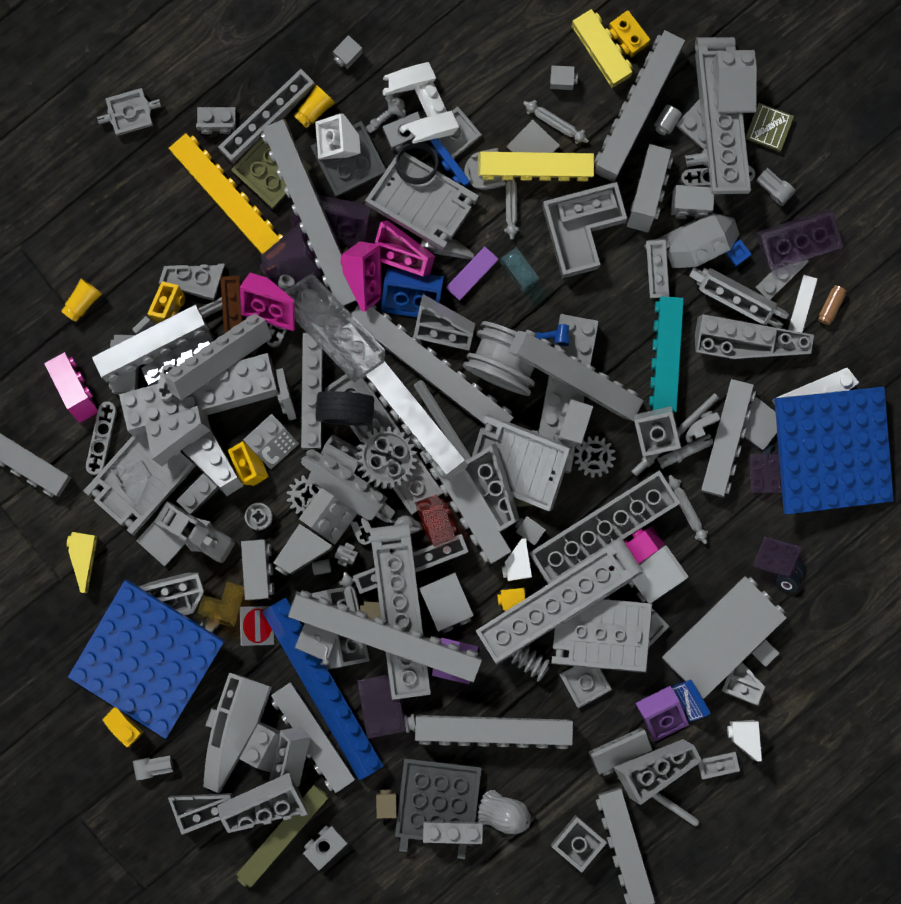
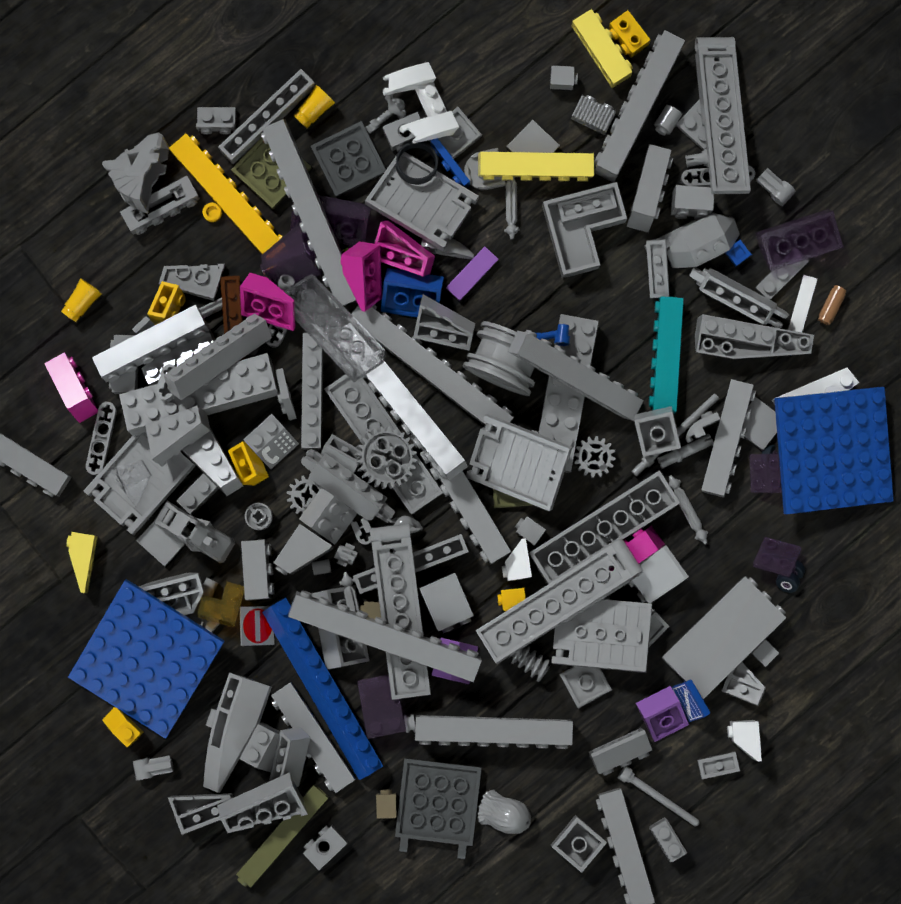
(129, 111): light grey plate -> none
(138, 170): none -> light grey animal
(173, 208): none -> light grey brick
(209, 587): none -> light grey hinge
(212, 212): none -> yellow tile
(316, 642): light grey hat -> none
(336, 138): white slope -> none
(344, 408): black tyre -> none
(347, 52): light grey brick -> none
(435, 520): clear red brick -> none
(441, 419): light grey axle -> none
(452, 832): light grey brick -> none
(491, 485): light grey wedge -> none
(519, 269): clear light blue brick -> none
(555, 121): light grey wheel -> none
(575, 422): light grey brick -> none
(593, 114): none -> light grey brick
(656, 770): light grey wedge -> none
(667, 840): none -> light grey brick
(735, 81): light grey slope -> none
(769, 127): olive tile -> none

